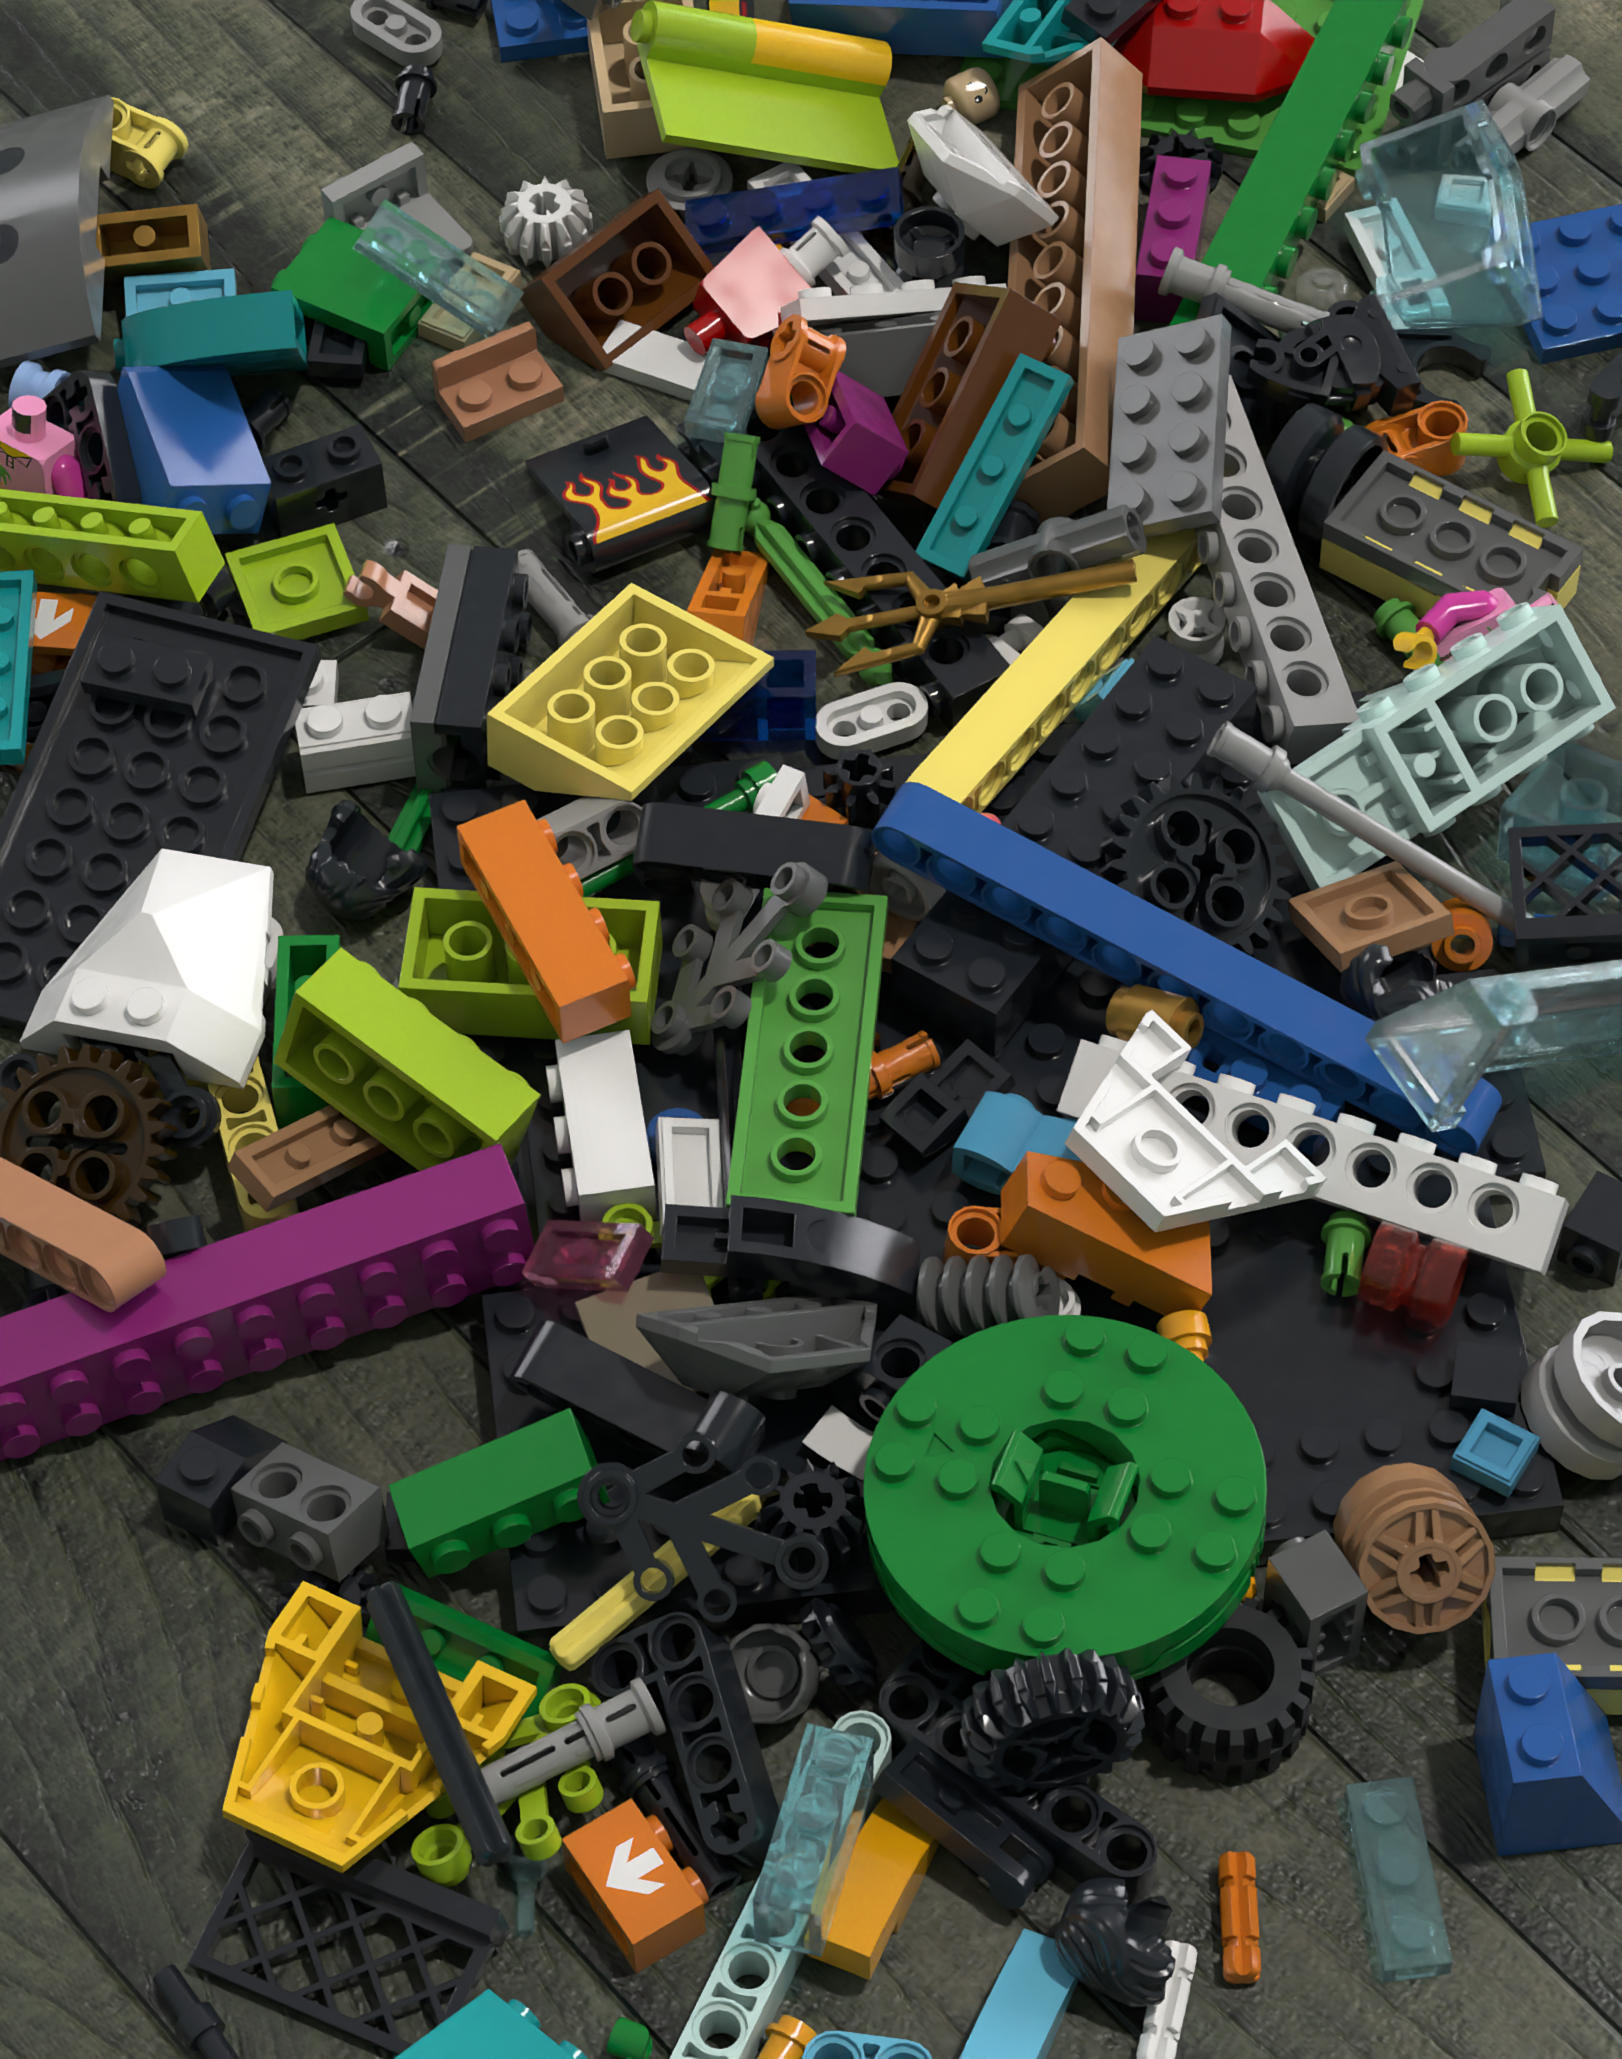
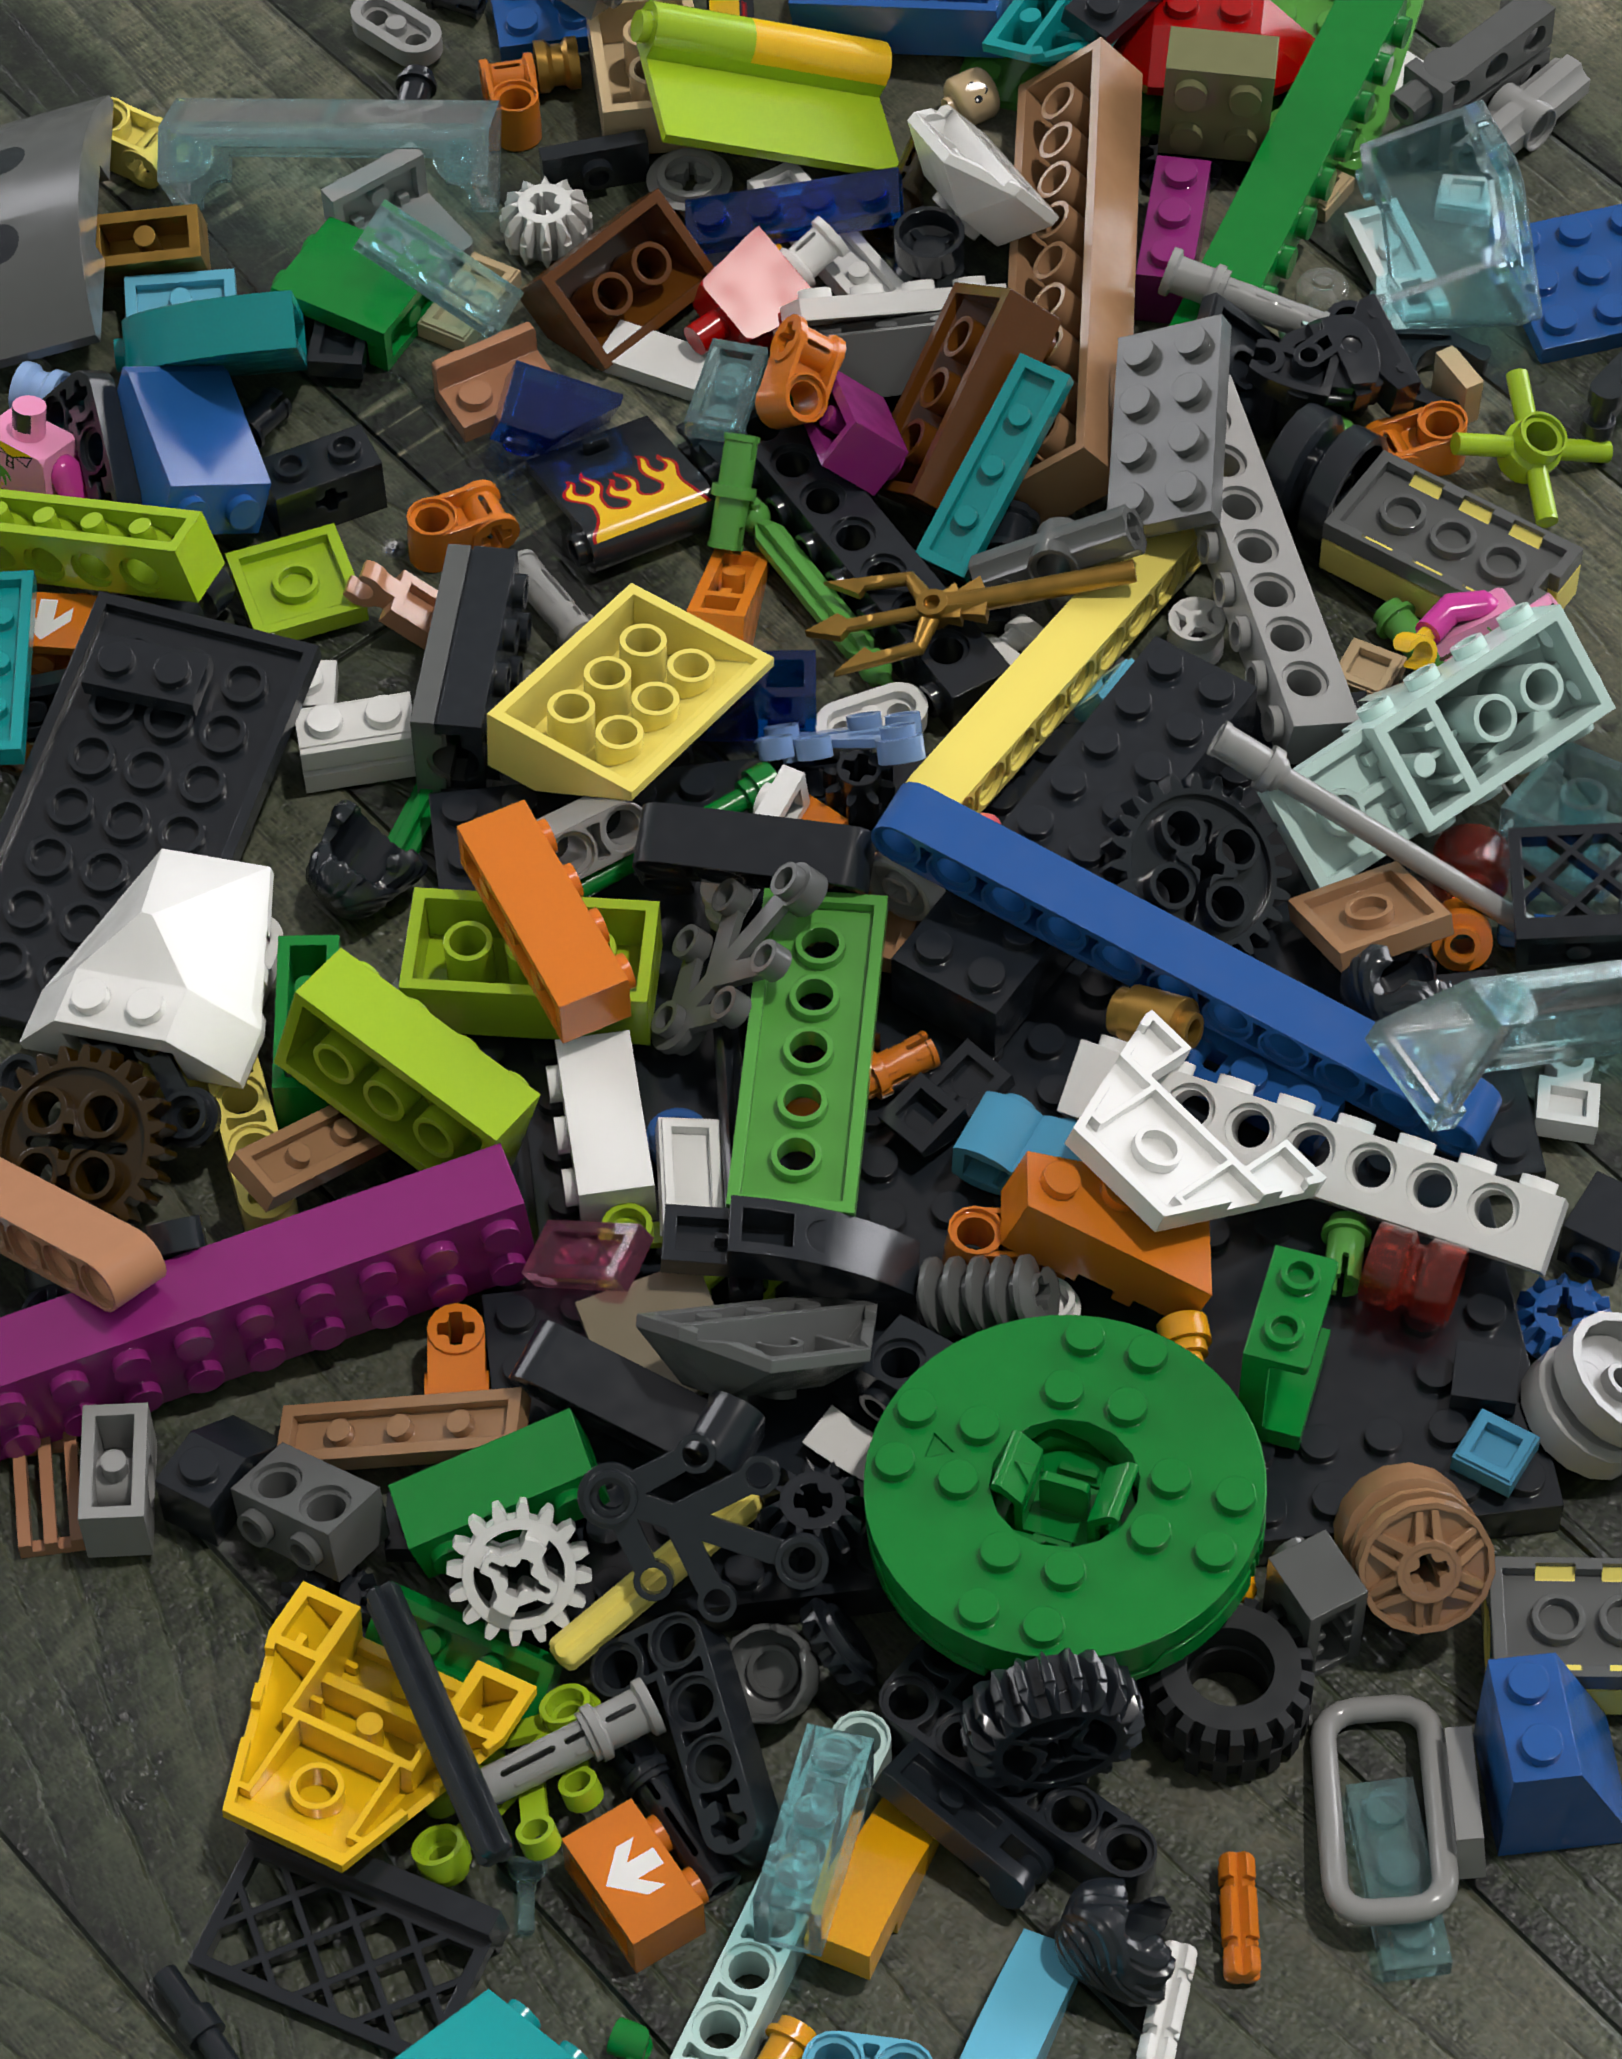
(51, 1543): none -> nougat tile
(117, 1480): none -> light grey brick
(205, 133): none -> clear light blue windscreen
(403, 1427): none -> medium nougat plate
(456, 1366): none -> orange piece
(460, 520): none -> orange piece
(517, 89): none -> orange piece
(531, 1545): none -> white gear
(548, 410): none -> clear blue slope
(557, 64): none -> pearl gold wheel
(597, 161): none -> black plate
(895, 743): none -> medium blue plant
(1217, 93): none -> olive brick
(1287, 1345): none -> green panel
(1371, 667): none -> tan tile
(1449, 1804): none -> light grey bar
(1457, 381): none -> tan tile
(1477, 853): none -> clear red head
(1540, 1304): none -> blue gear
(1567, 1102): none -> white plate

